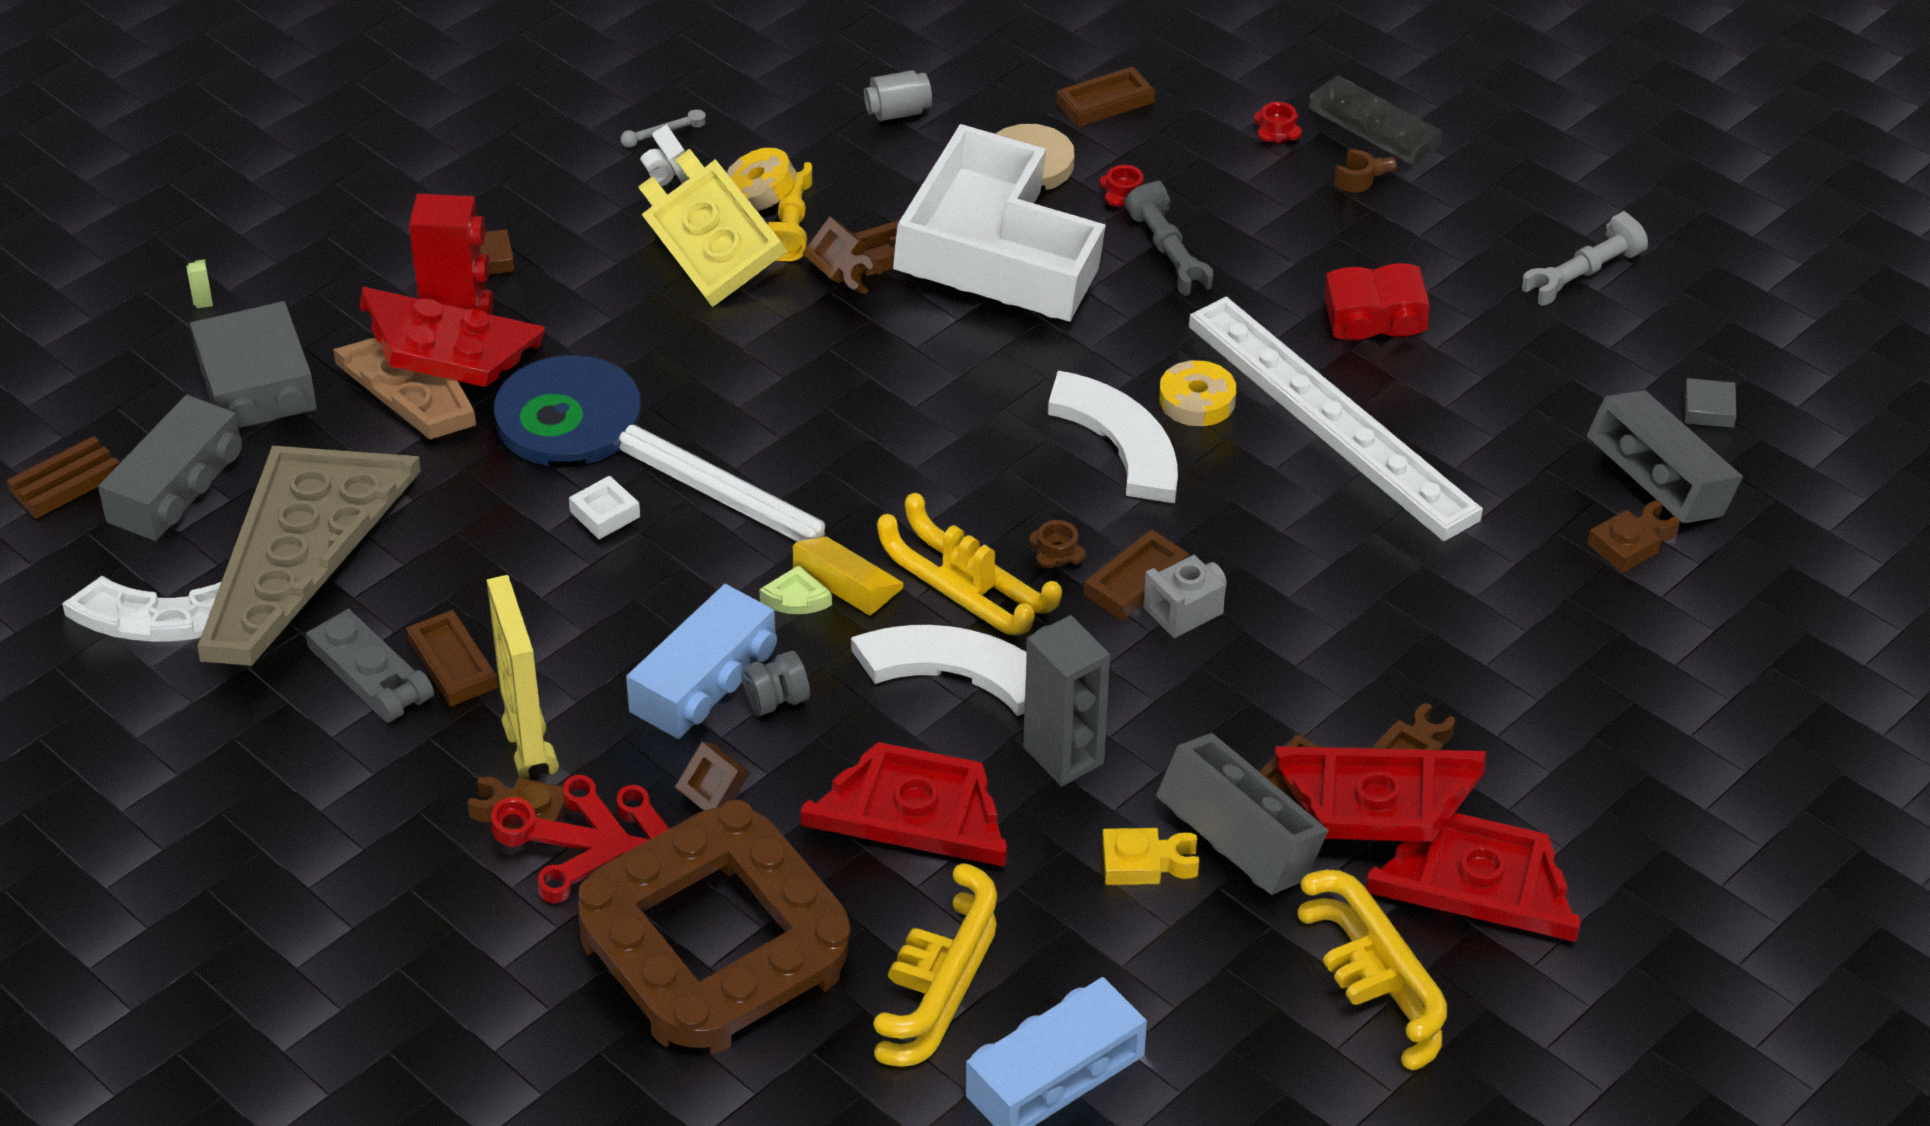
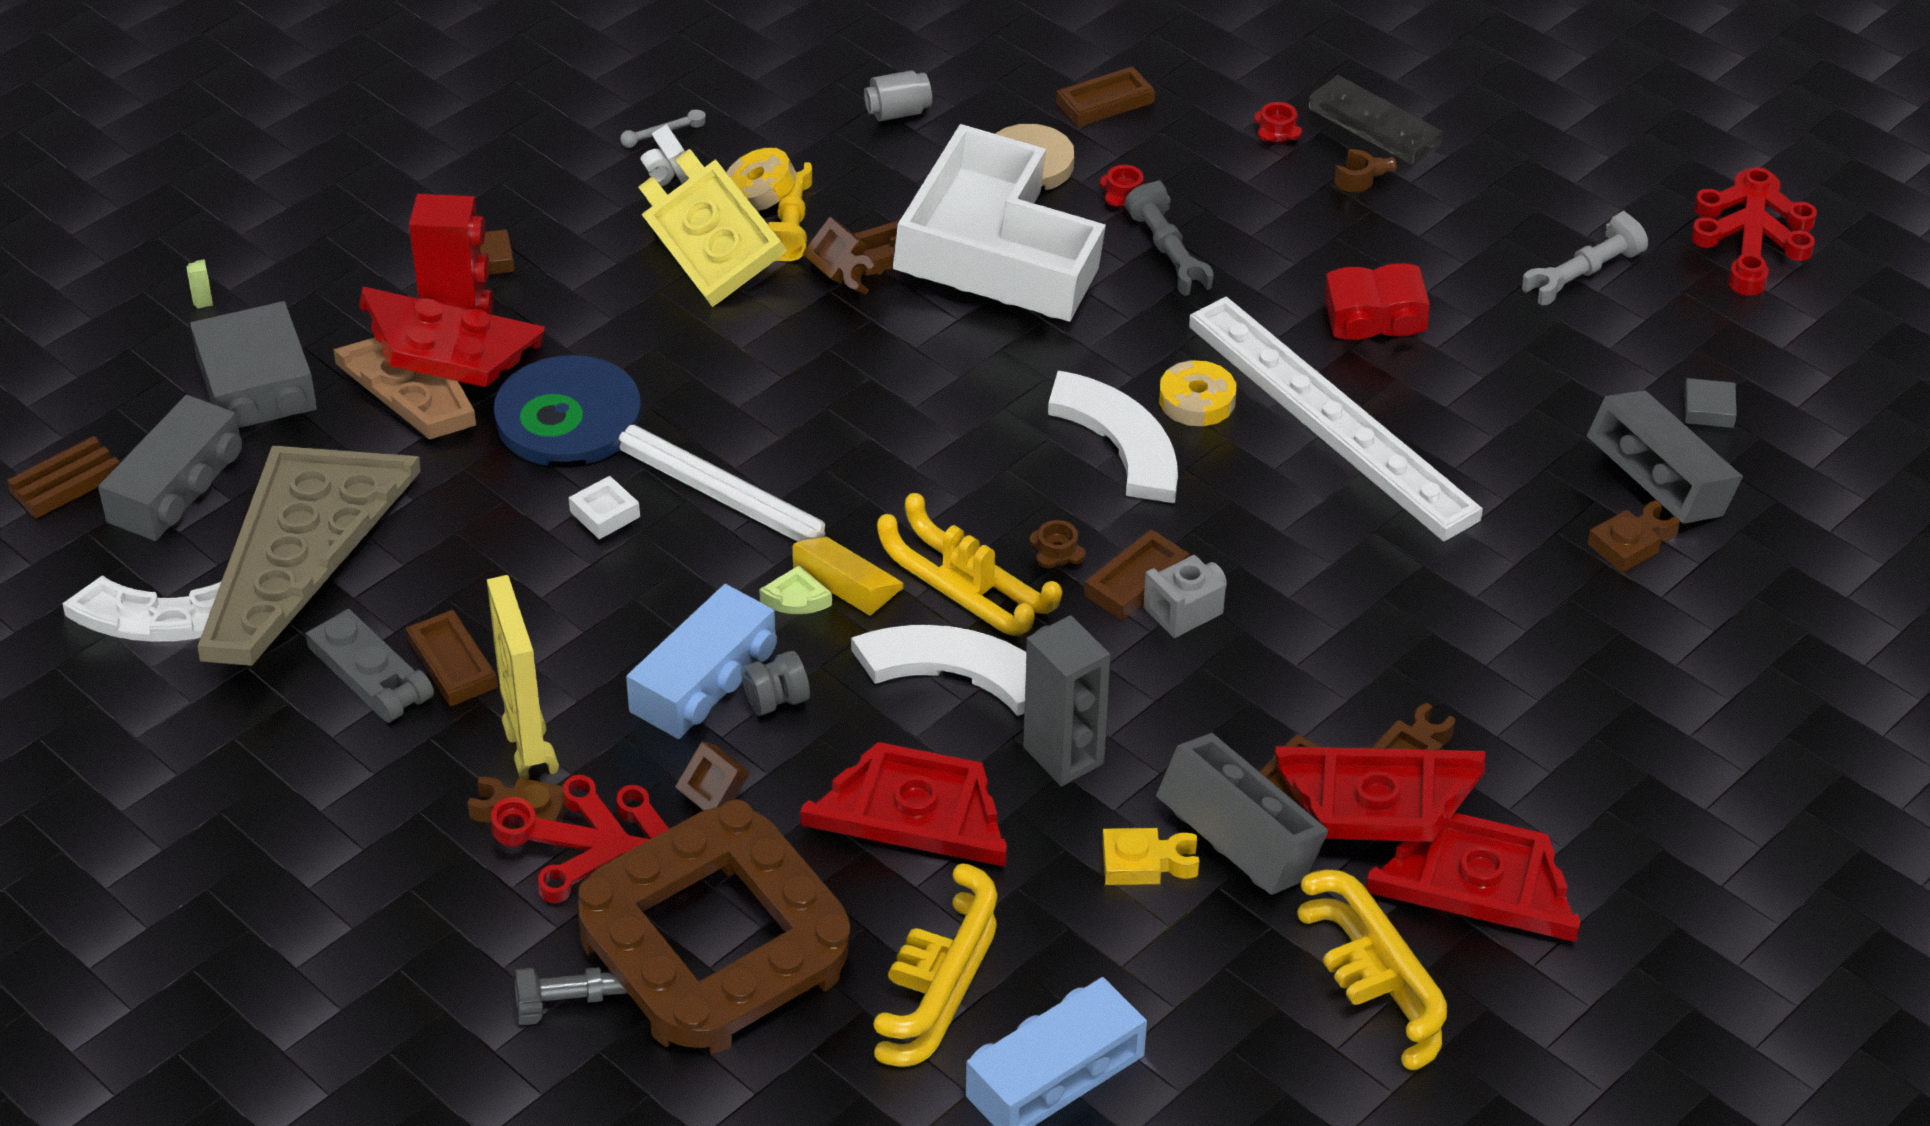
(531, 990): none -> dark grey piece
(1756, 190): none -> red plant

